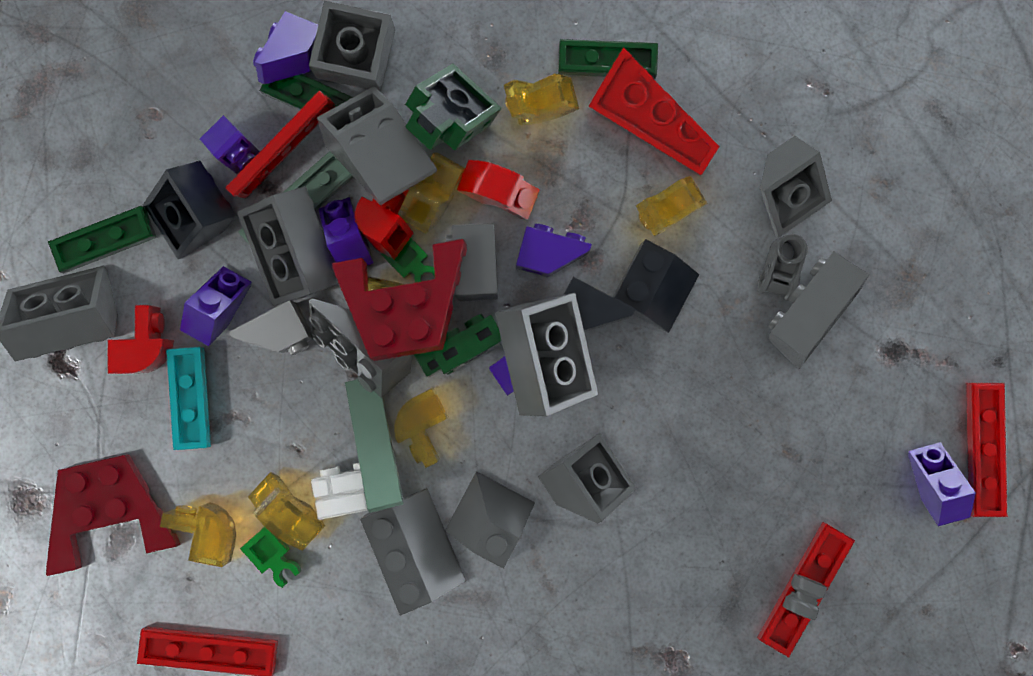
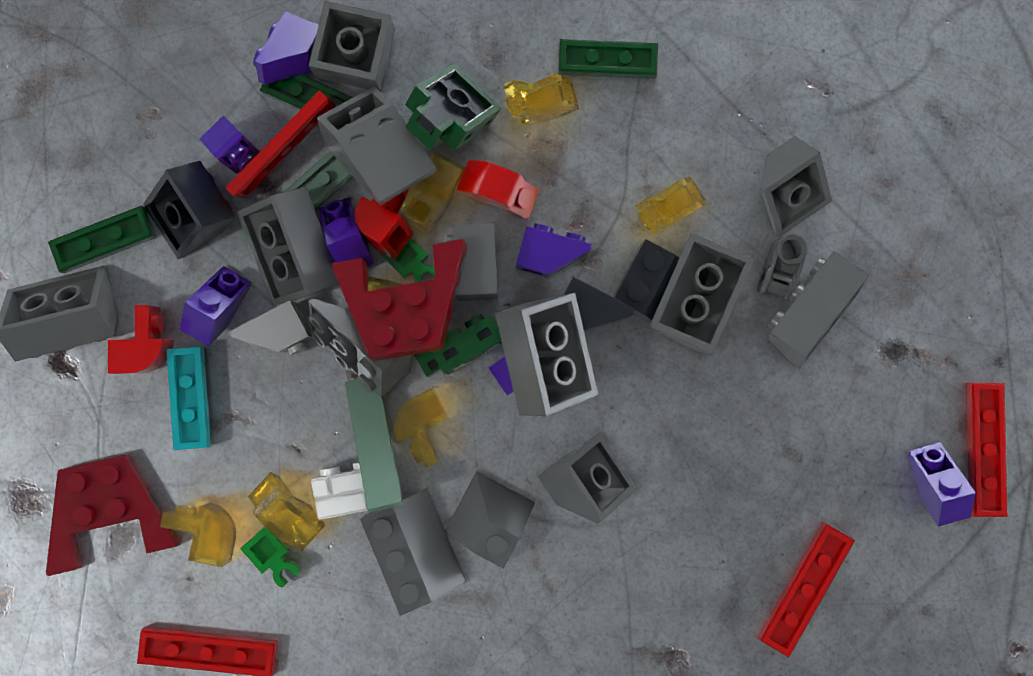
(649, 112): red wing -> none
(701, 294): none -> dark grey slope
(804, 597): dark grey wheel -> none

